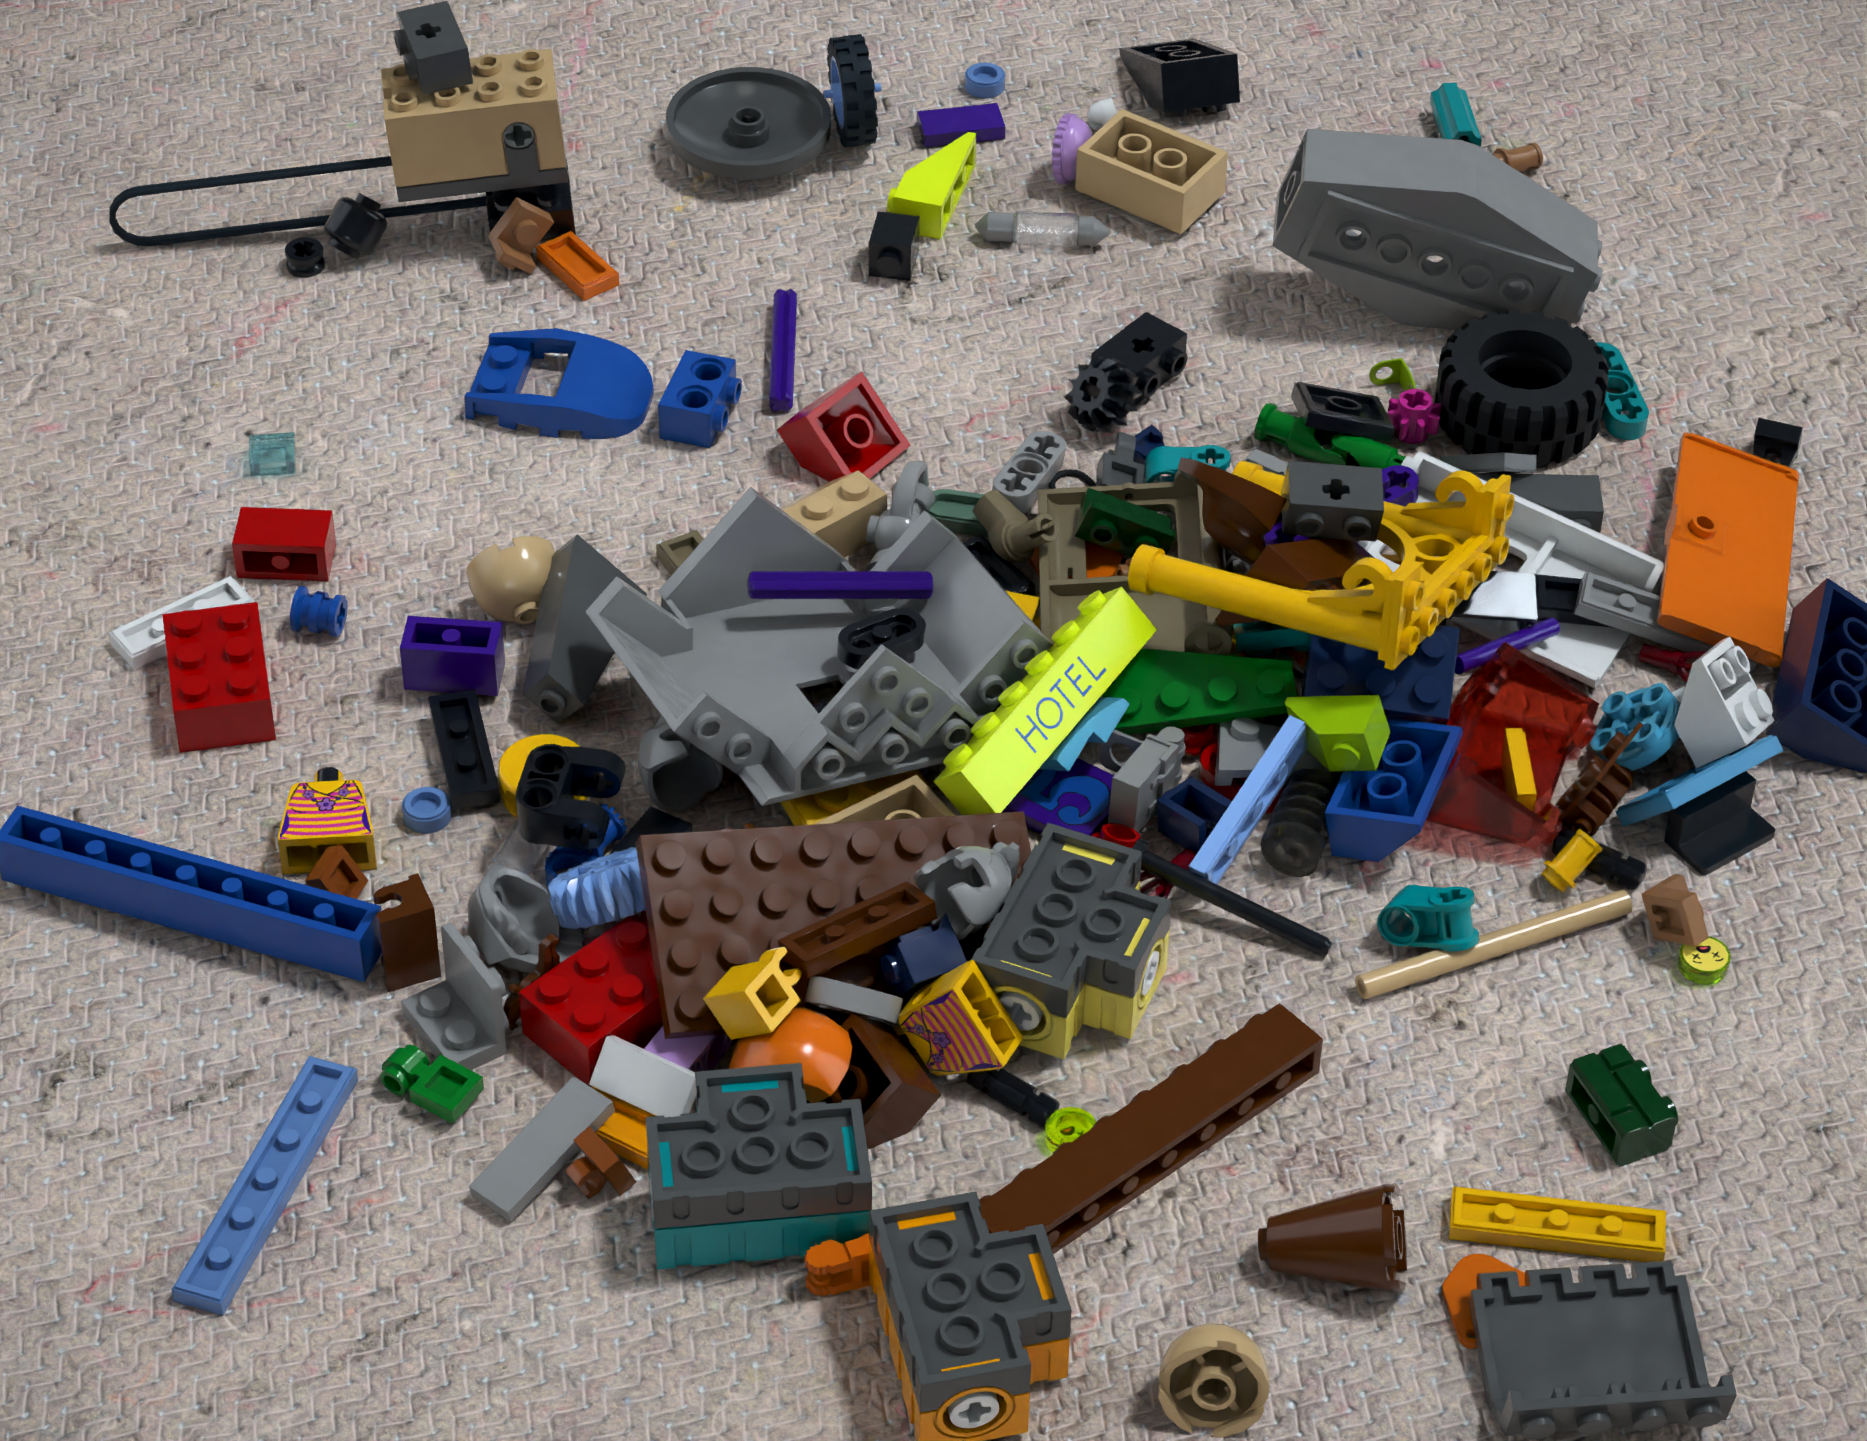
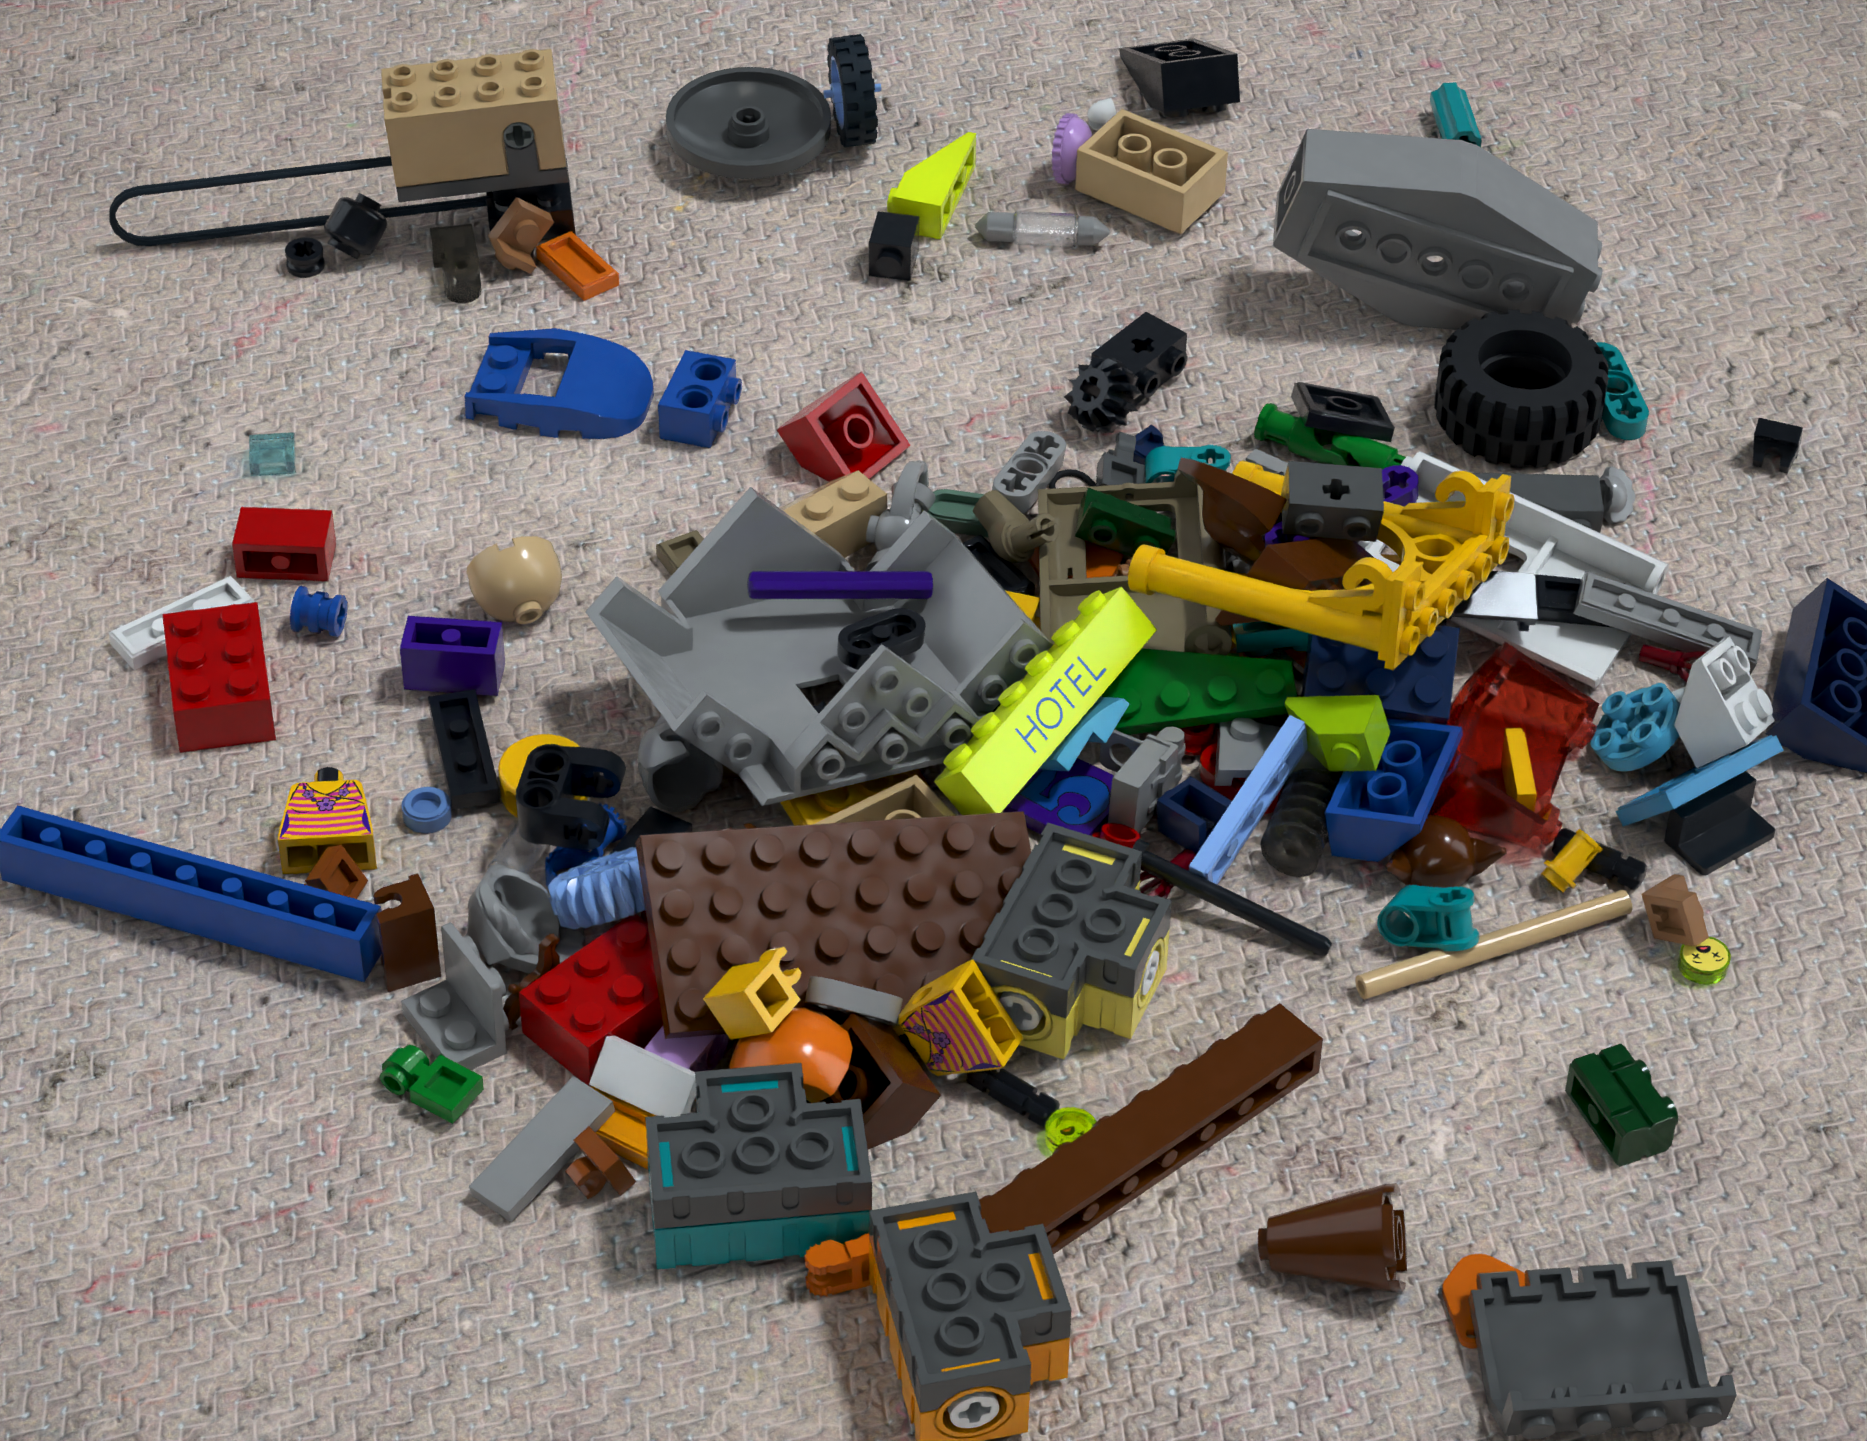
(264, 1186): medium blue tile -> none
(433, 48): dark grey brick -> none
(457, 254): none -> clear smoke leg
(566, 644): dark grey slope -> none
(783, 350): dark purple axle -> none
(858, 929): reddish brown plate -> none
(922, 957): dark blue window -> none
(946, 125): dark purple tile -> none
(970, 884): light grey helmet -> none
(984, 80): medium blue tile -> none
(1214, 1380): tan cylinder -> none
(1400, 374): lime piece -> none
(1414, 416): dark pink gear -> none
(1442, 855): none -> reddish brown piece
(1493, 463): dark grey tile -> none
(1520, 639): dark purple bar -> none
(1521, 158): medium nougat pin -> none
(1557, 1225): yellow tile -> none
(1601, 787): reddish brown hinge -> none
(1616, 495): none -> light grey piece
(1729, 548): orange door -> none

